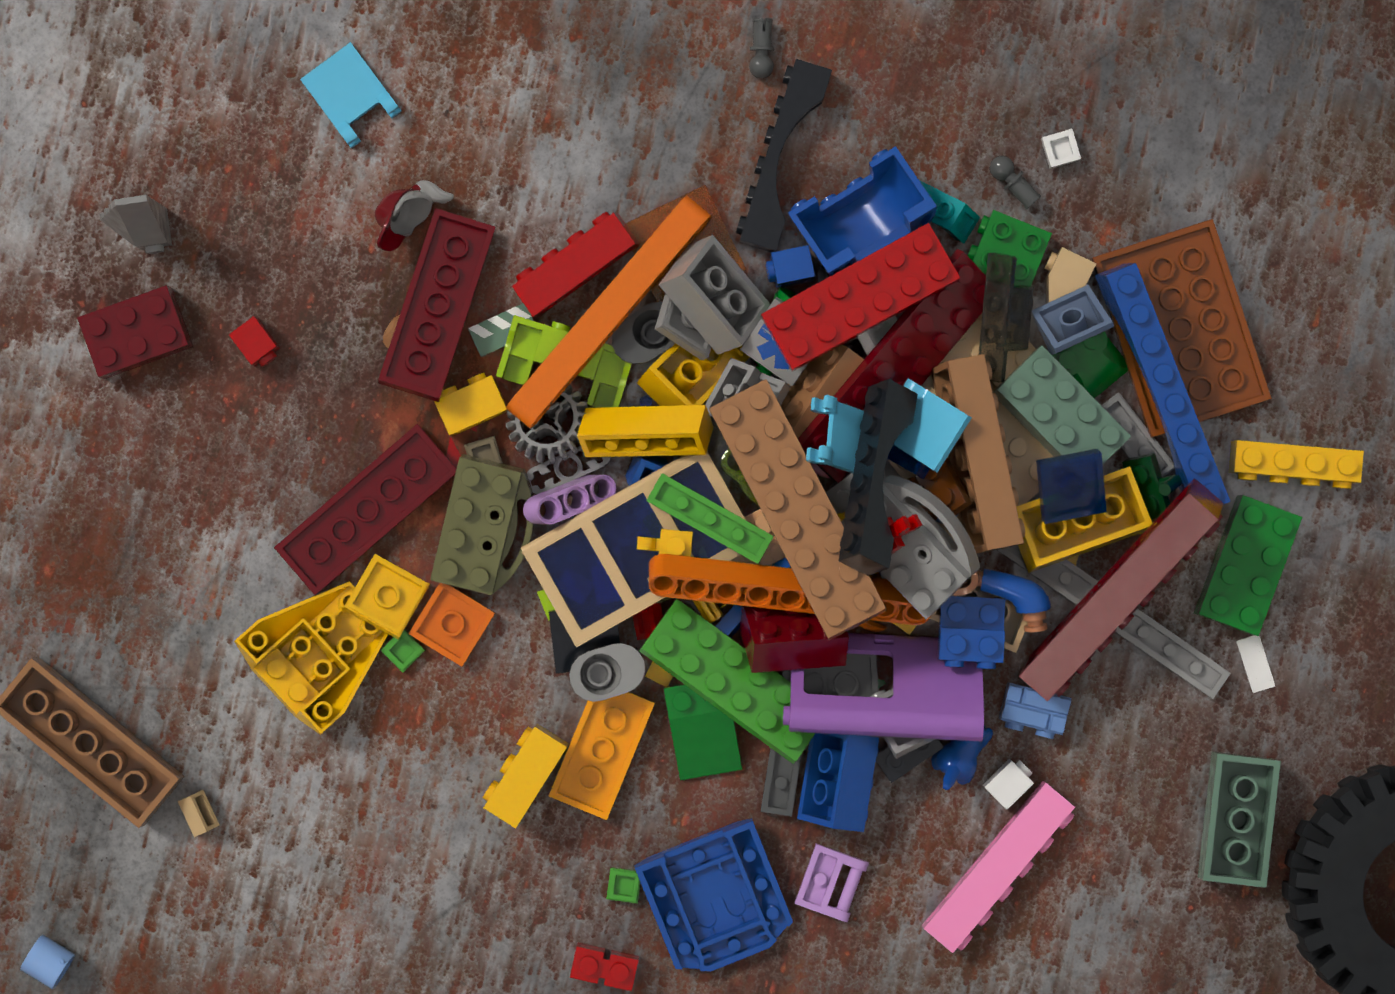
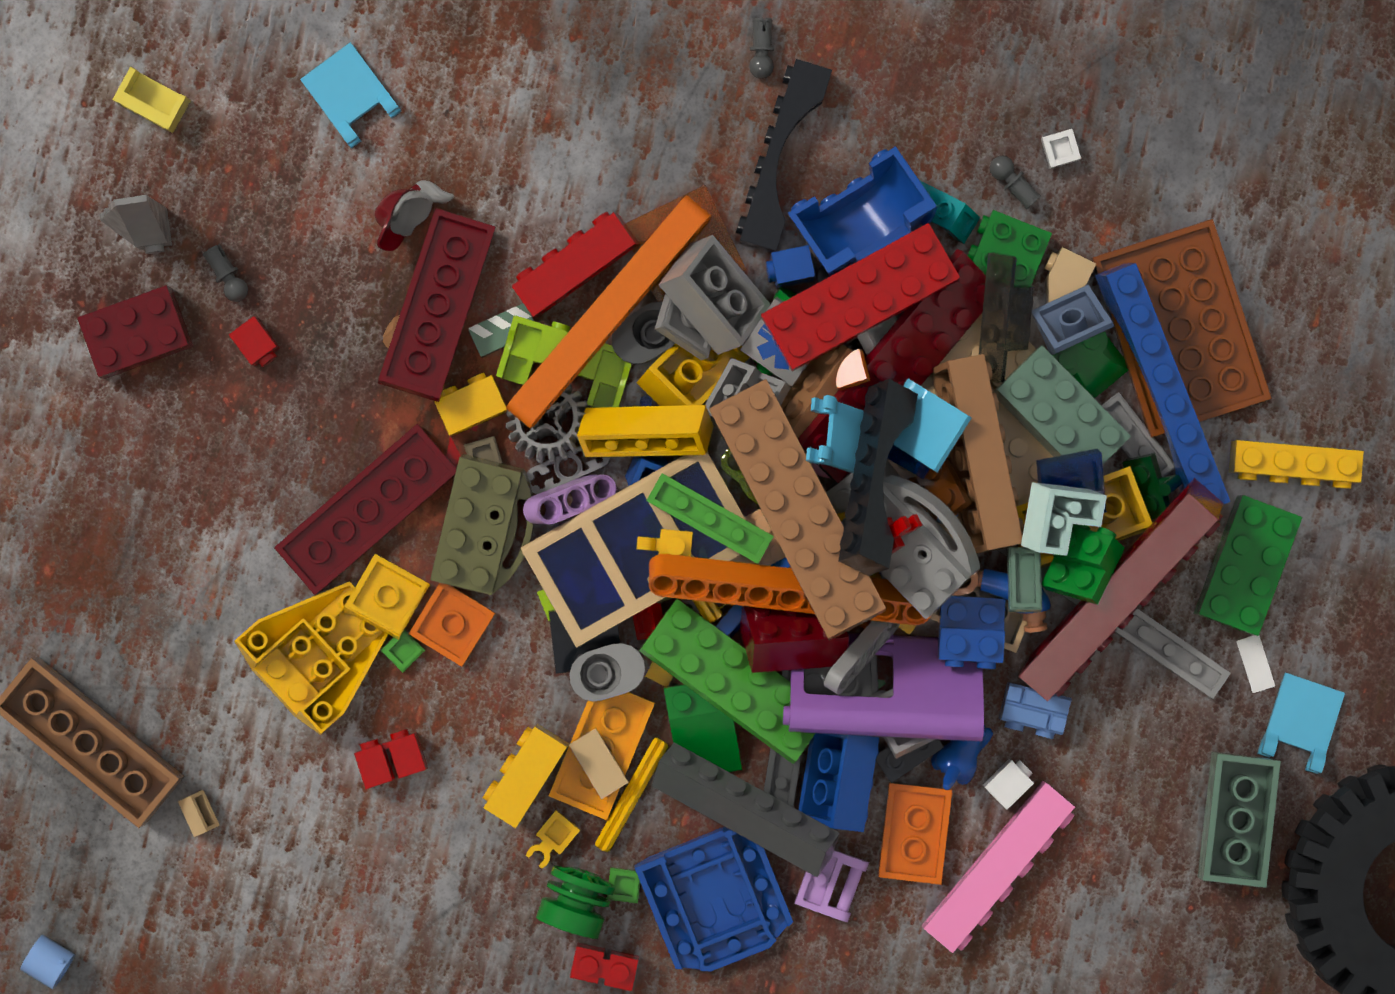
(151, 100): none -> light yellow panel
(234, 287): none -> dark grey pin
(375, 763): none -> red piece
(556, 835): none -> yellow plate
(575, 901): none -> green wheel
(598, 763): none -> tan tile
(631, 795): none -> yellow axle
(745, 809): none -> dark grey brick
(852, 371): none -> tile
(858, 655): none -> light grey beam
(915, 833): none -> orange plate
(1024, 580): none -> sand green tile
(1054, 511): none -> light aqua brick
(1087, 566): none -> green plate
(1303, 718): none -> medium azure flag

